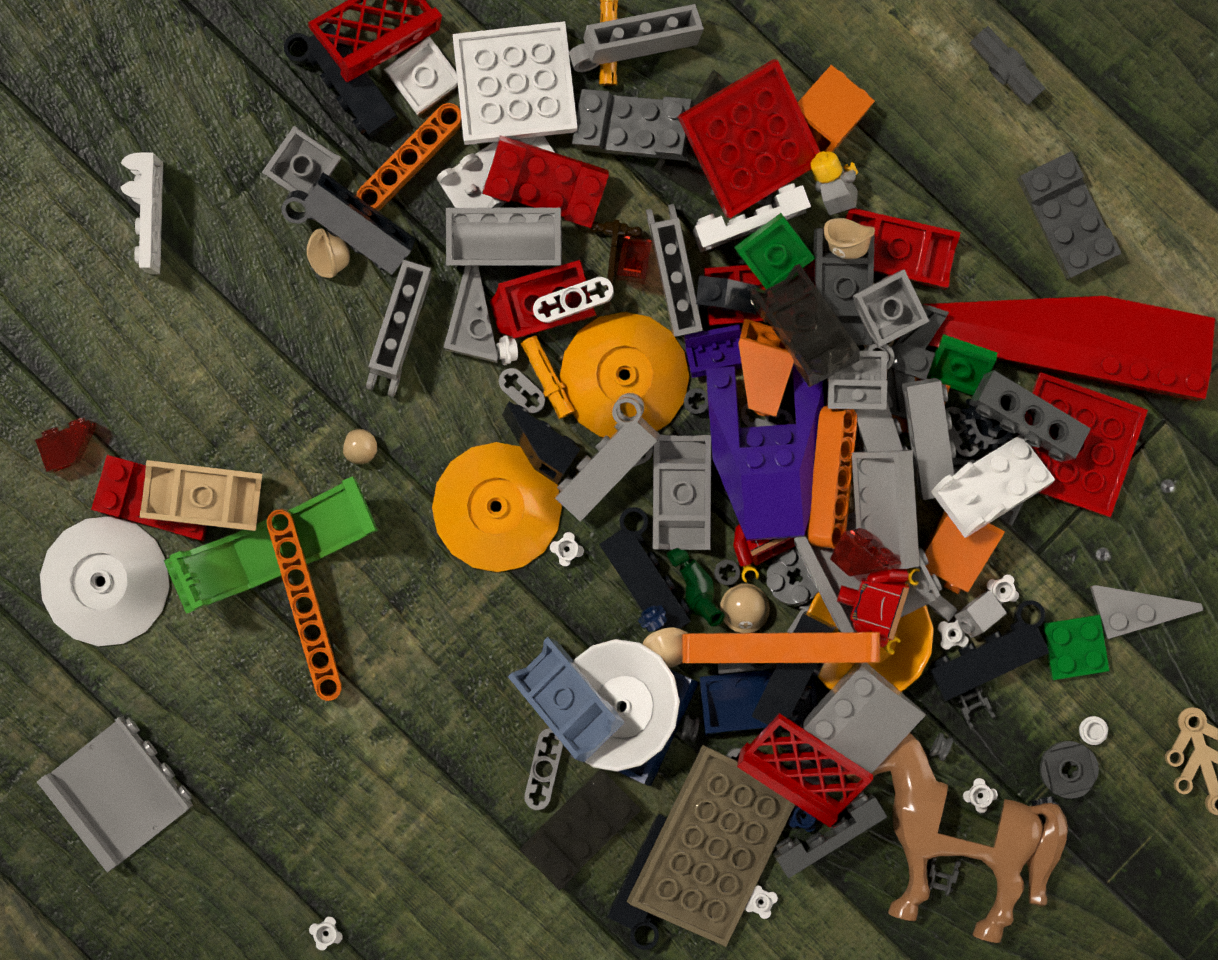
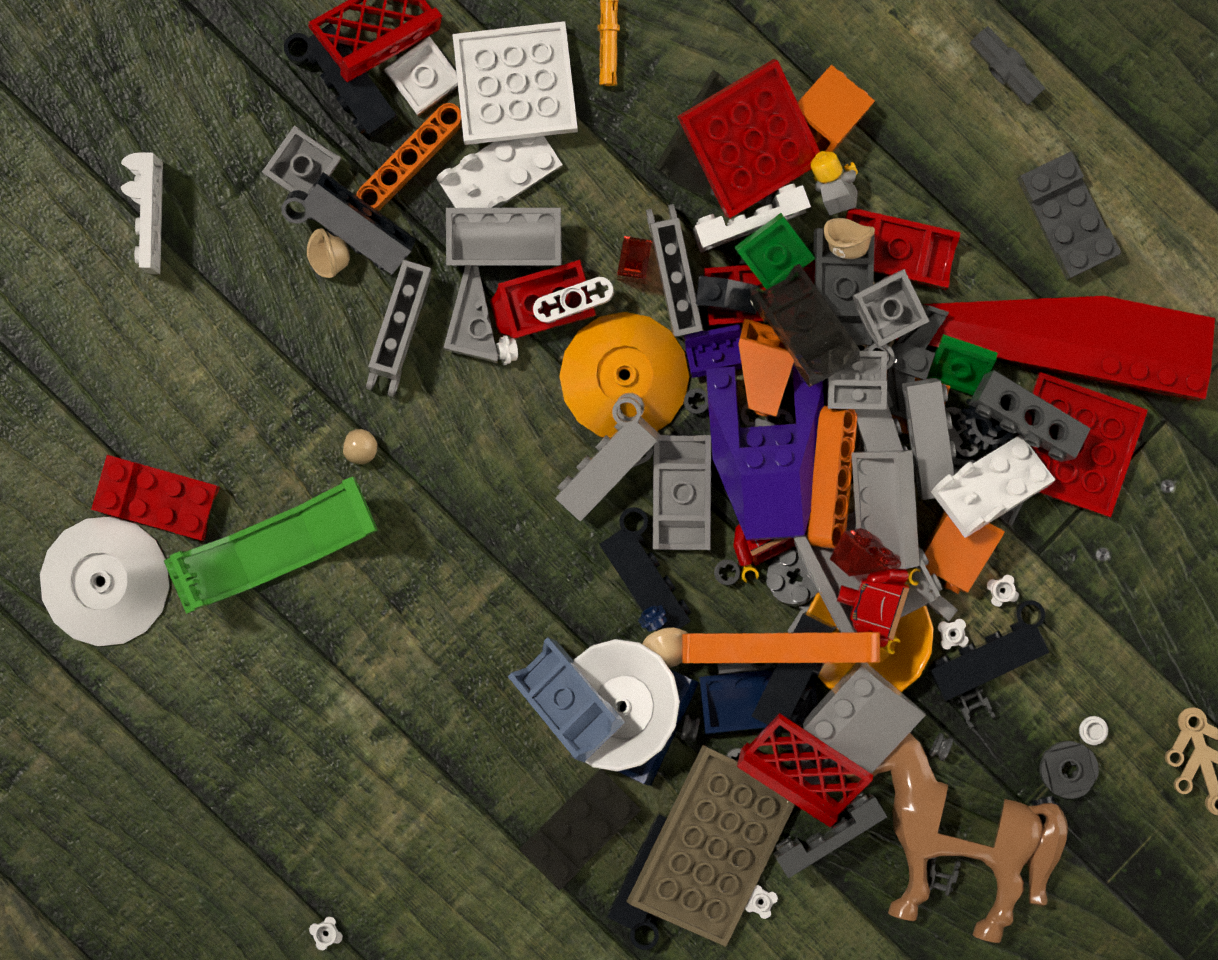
(65, 447): clear red slope -> none
(116, 793): light grey panel -> none
(201, 495): tan piece -> none
(303, 619): orange beam -> none
(491, 538): light orange dish -> none
(526, 386): light grey beam -> none
(543, 446): black slope -> none
(545, 180): red piece -> none
(546, 791): light grey beam -> none
(553, 388): light orange pin -> none
(566, 557): white plate -> none
(615, 230): dark brown piece -> none
(631, 125): dark grey piece -> none
(637, 37): light grey hinge -> none
(698, 587): dark green arm -> none
(745, 608): tan helmet -> none
(796, 820): dark blue plate -> none
(972, 795): white plate -> none
(980, 614): light grey brick -> none
(1075, 647): green plate -> none
(1130, 611): light grey wing -> none

